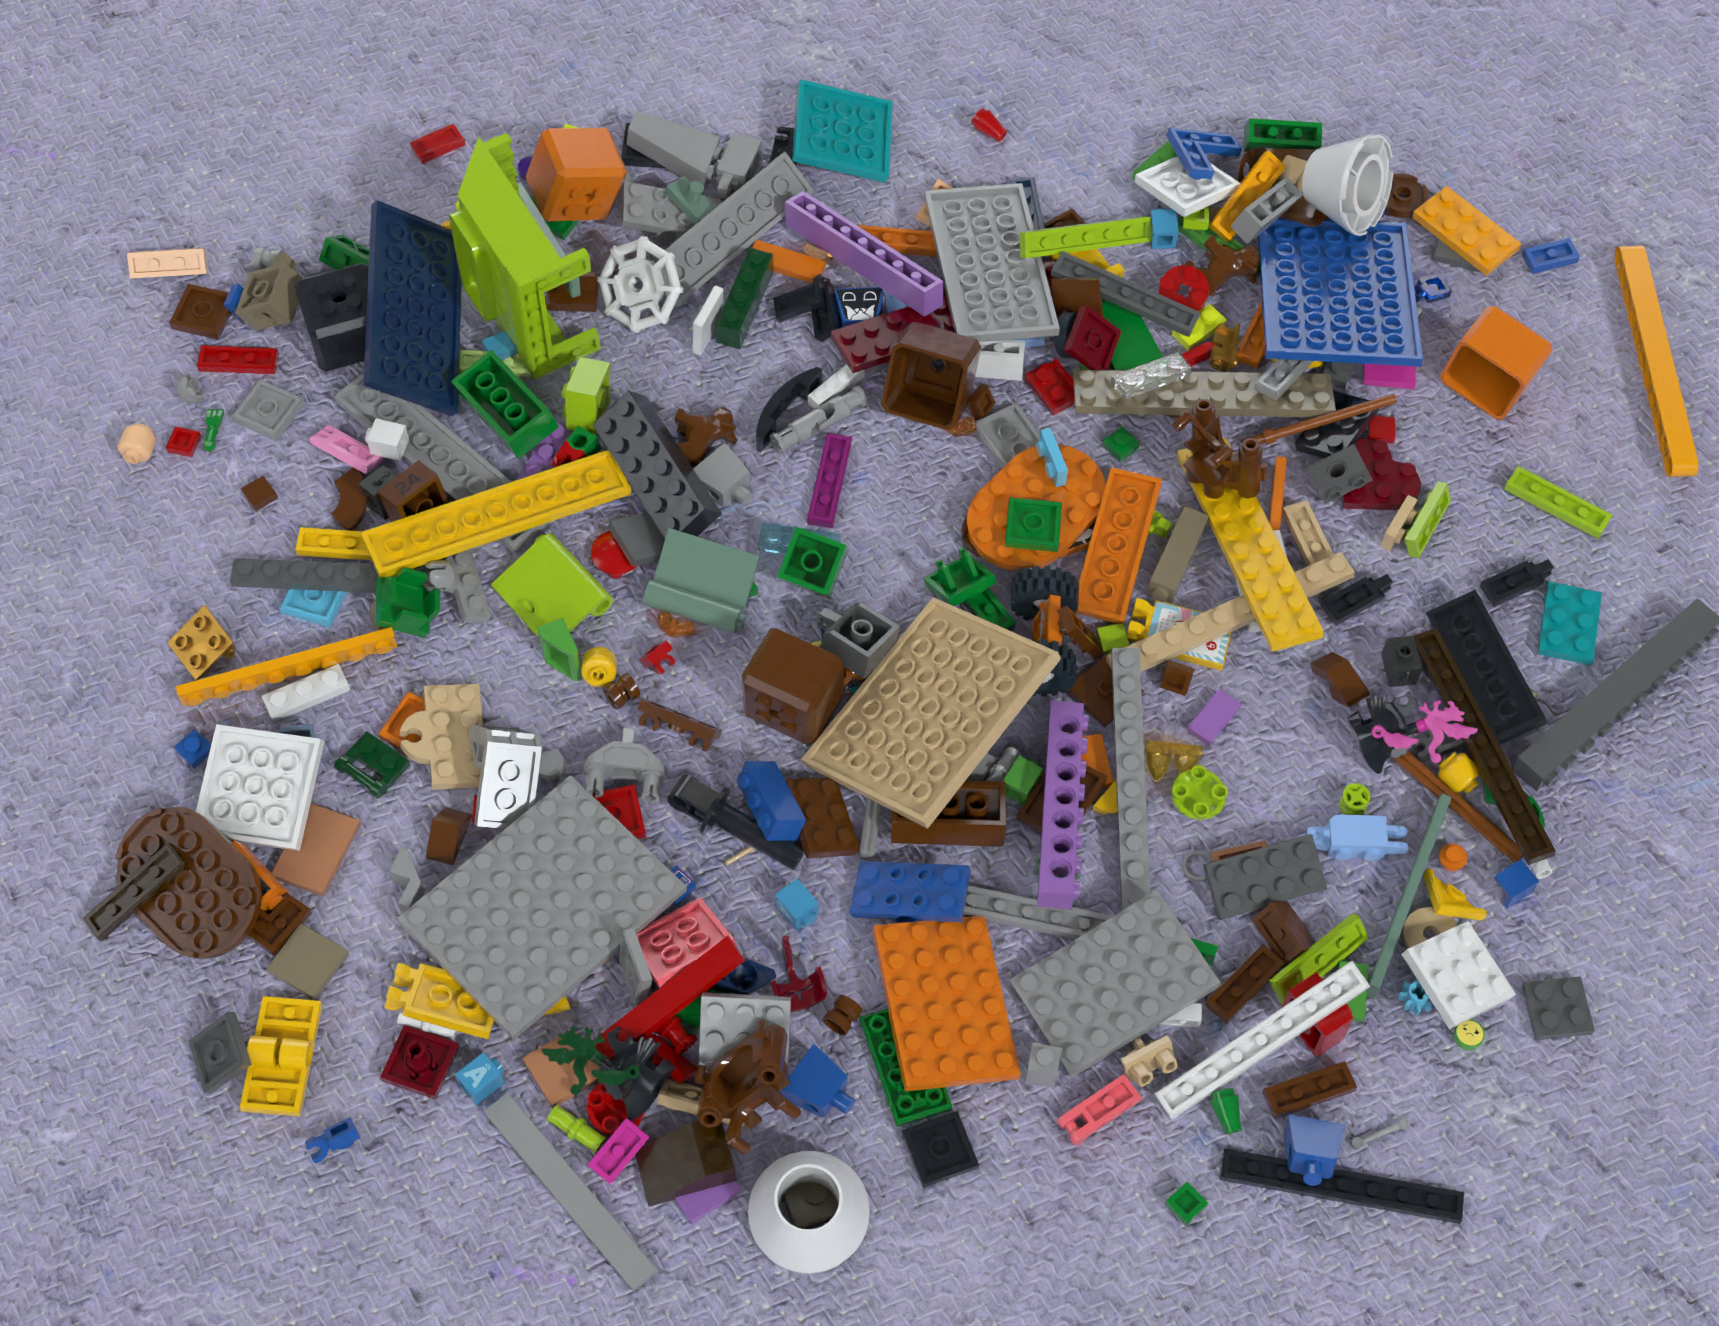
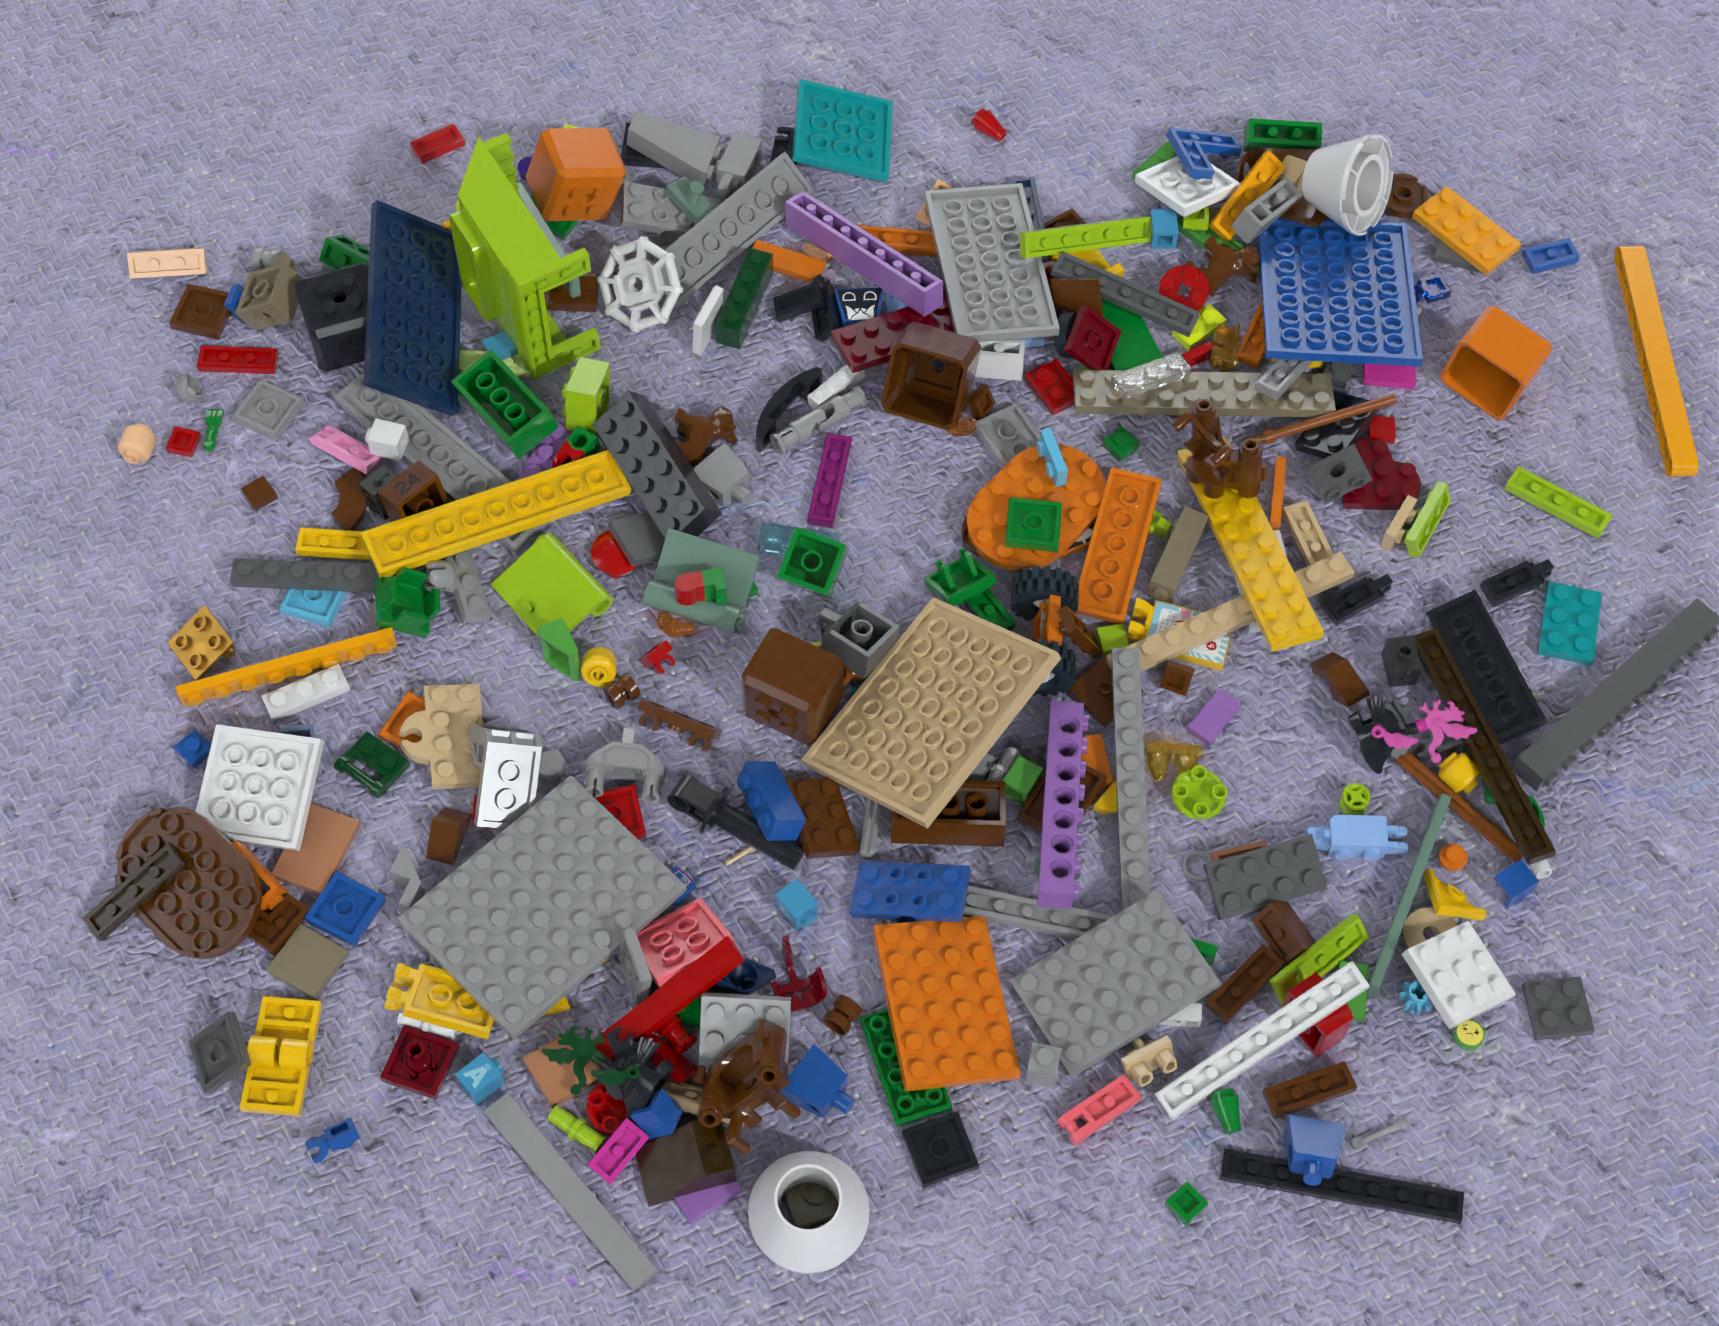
(345, 909): none -> blue plate
(660, 1117): none -> blue panel
(701, 587): none -> leg

